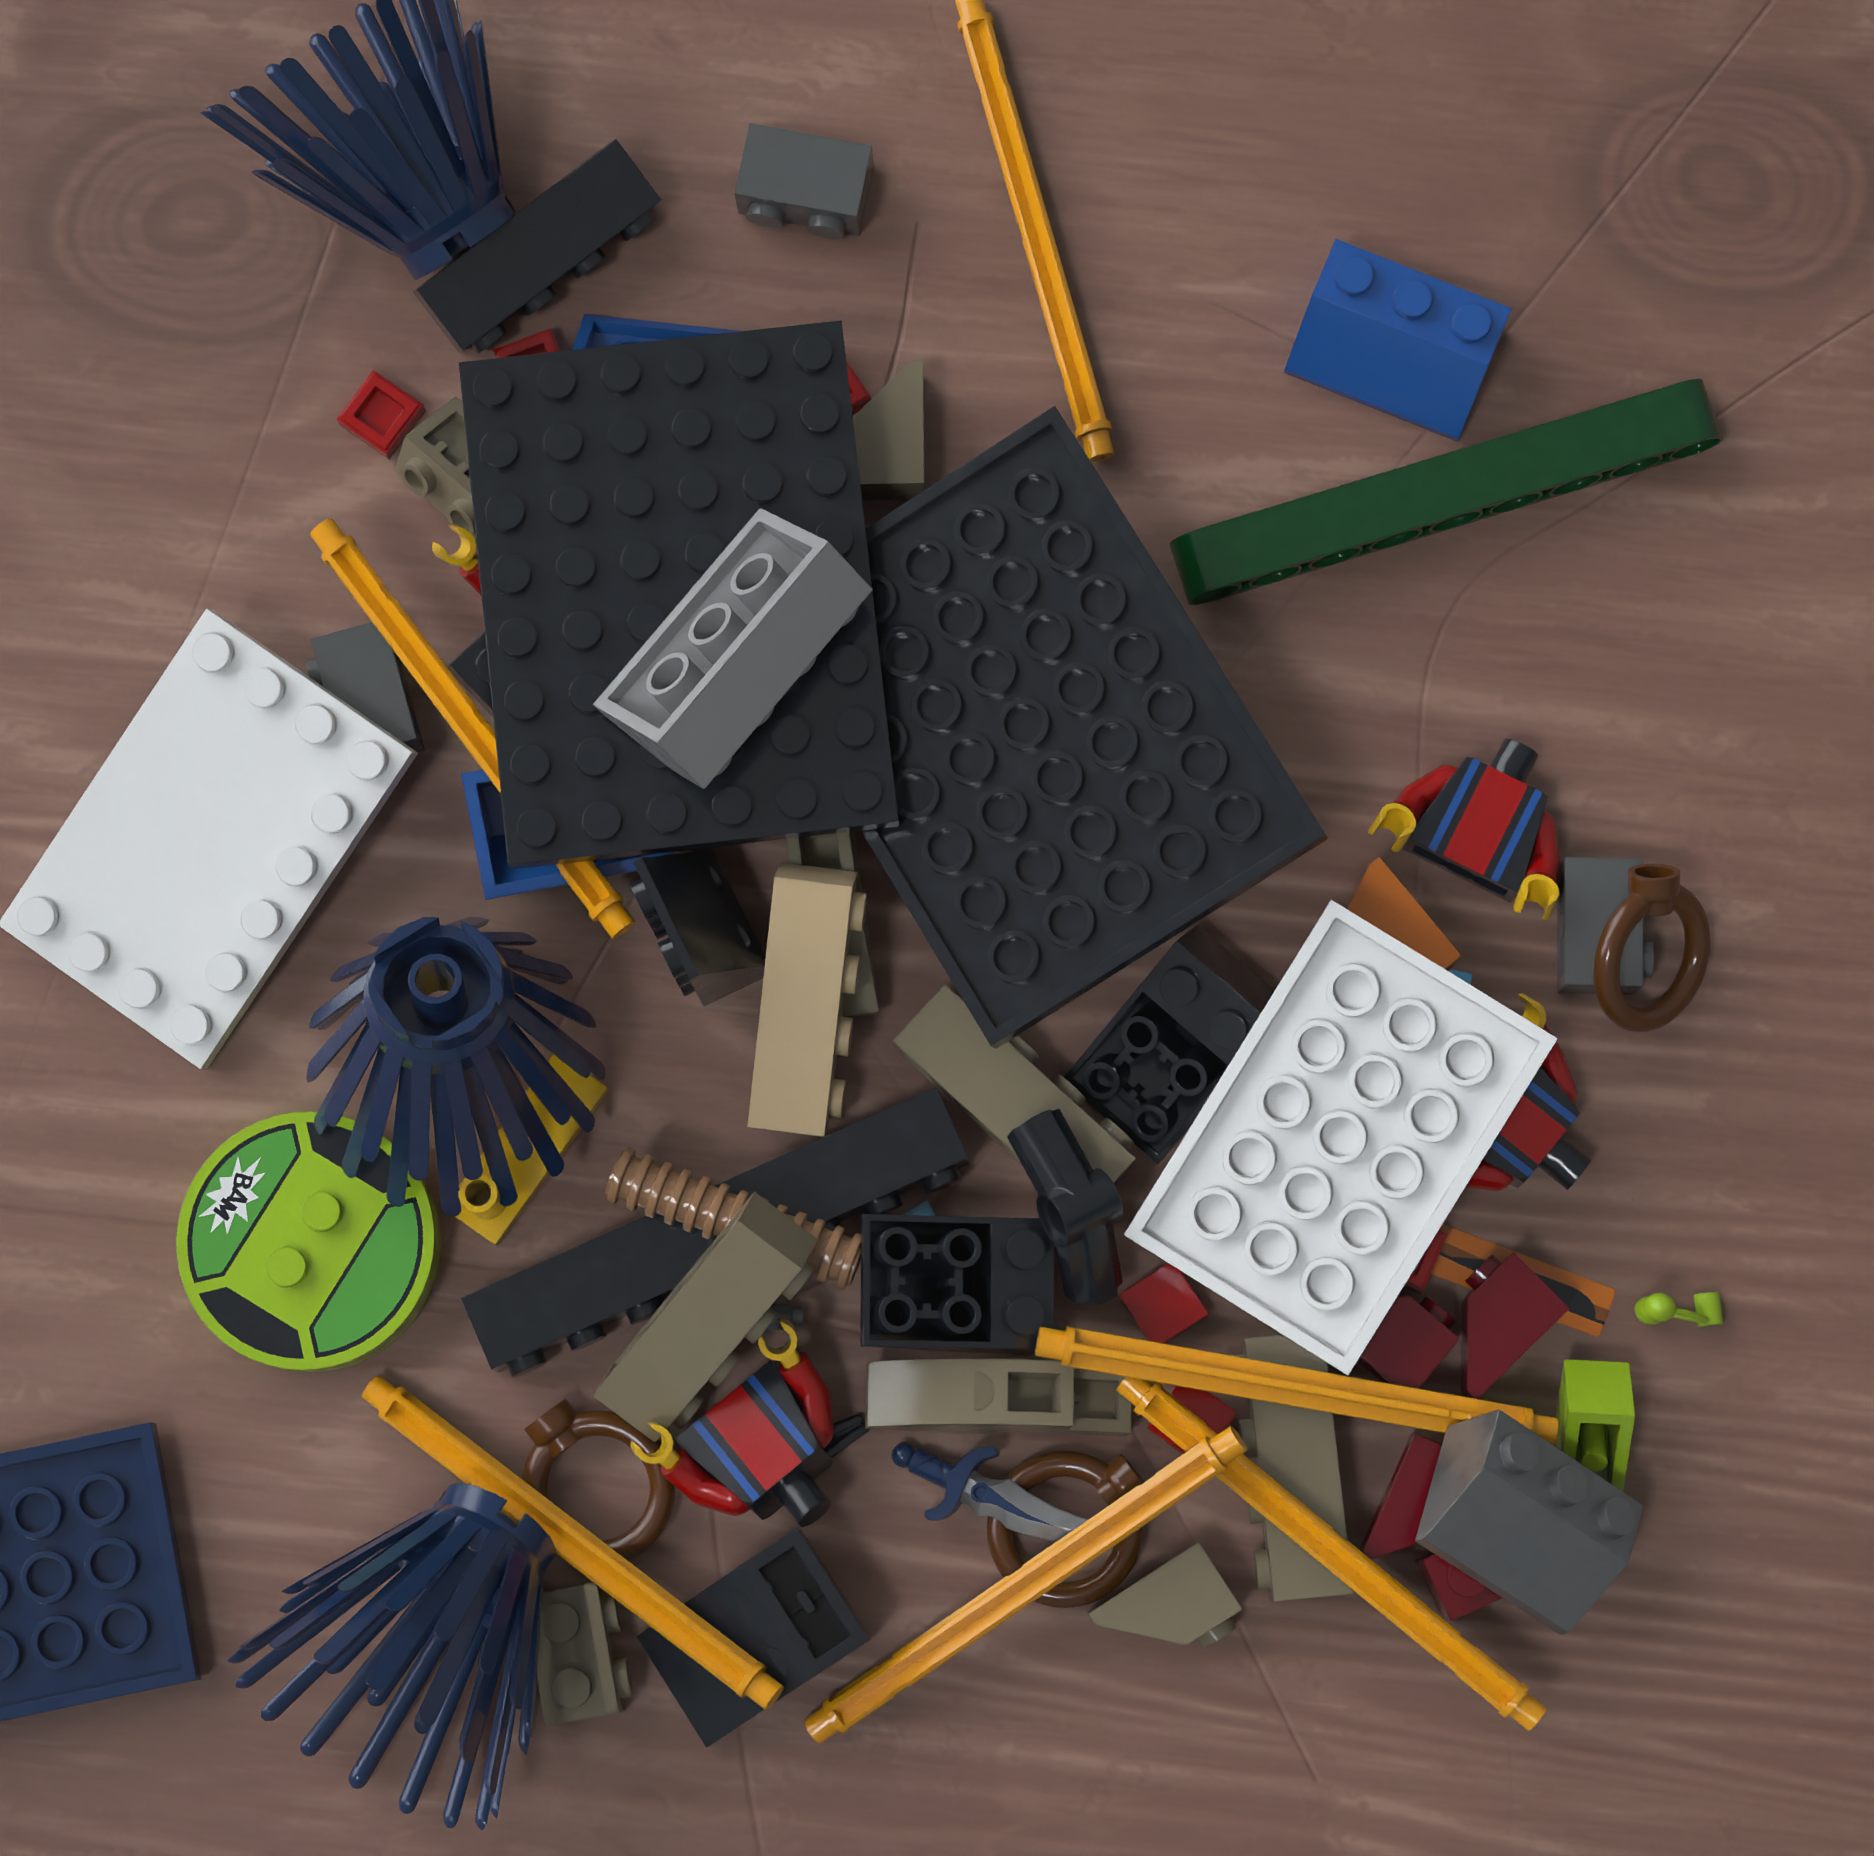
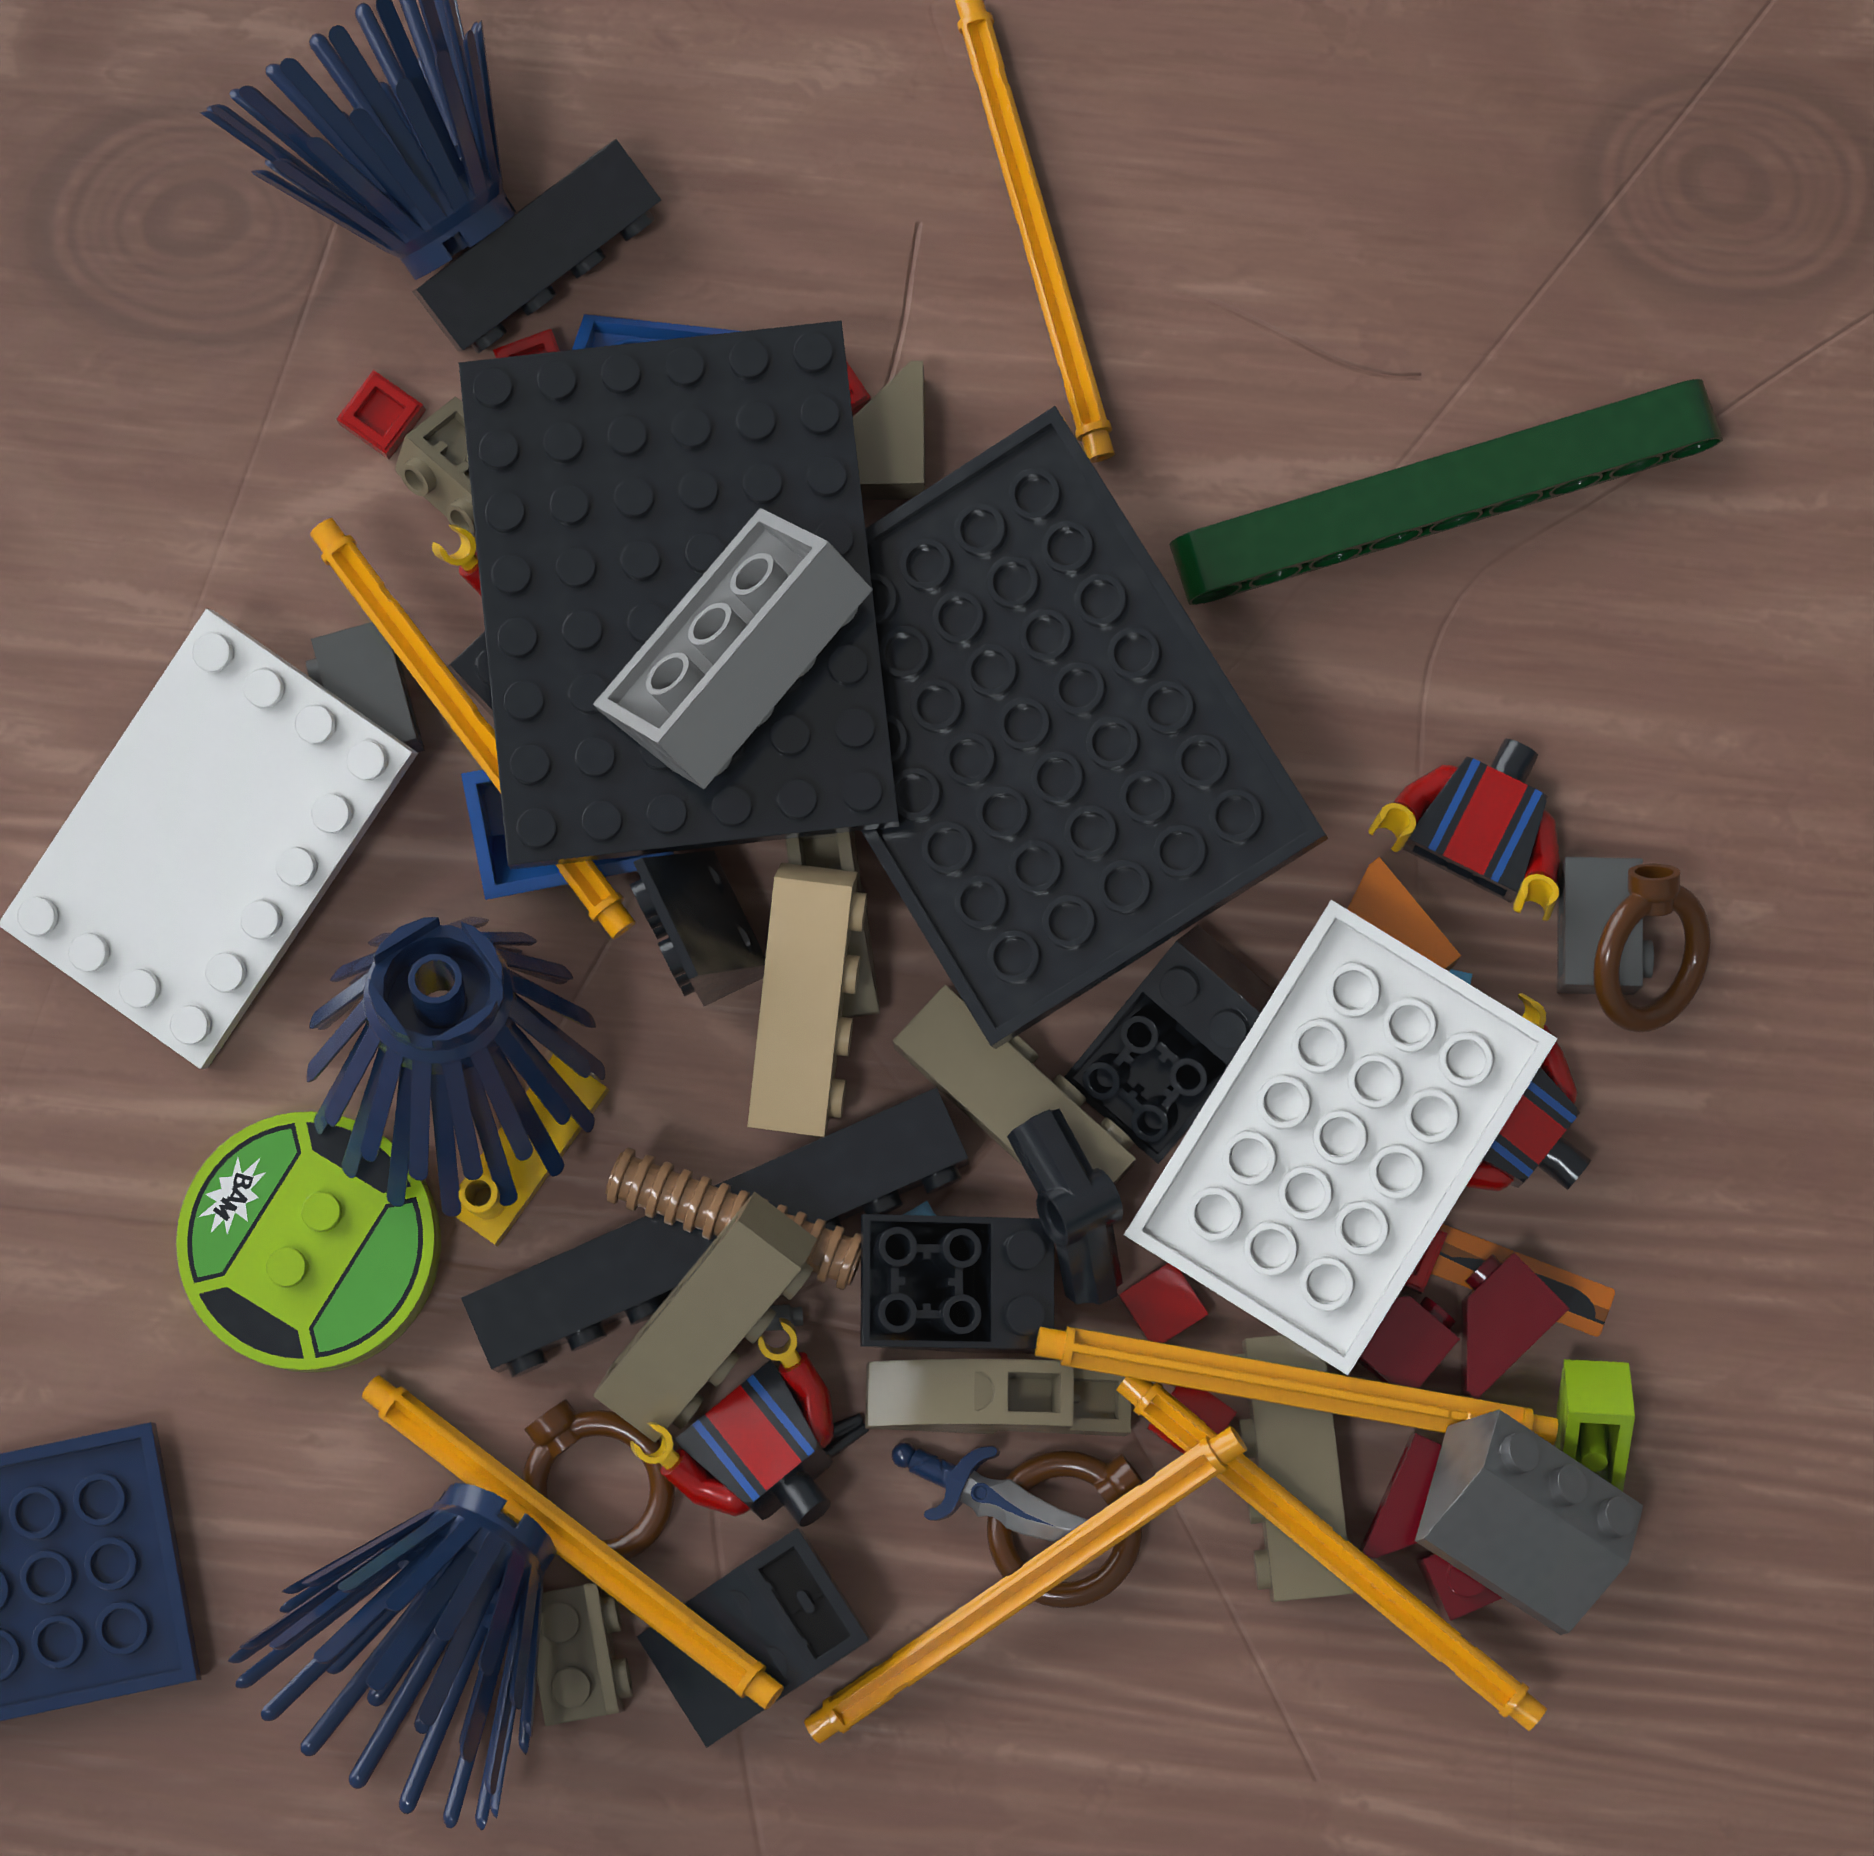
(803, 181): dark grey brick -> none
(1174, 1602): dark tan slope -> none
(1396, 340): blue slope -> none
(1661, 1308): lime piece -> none

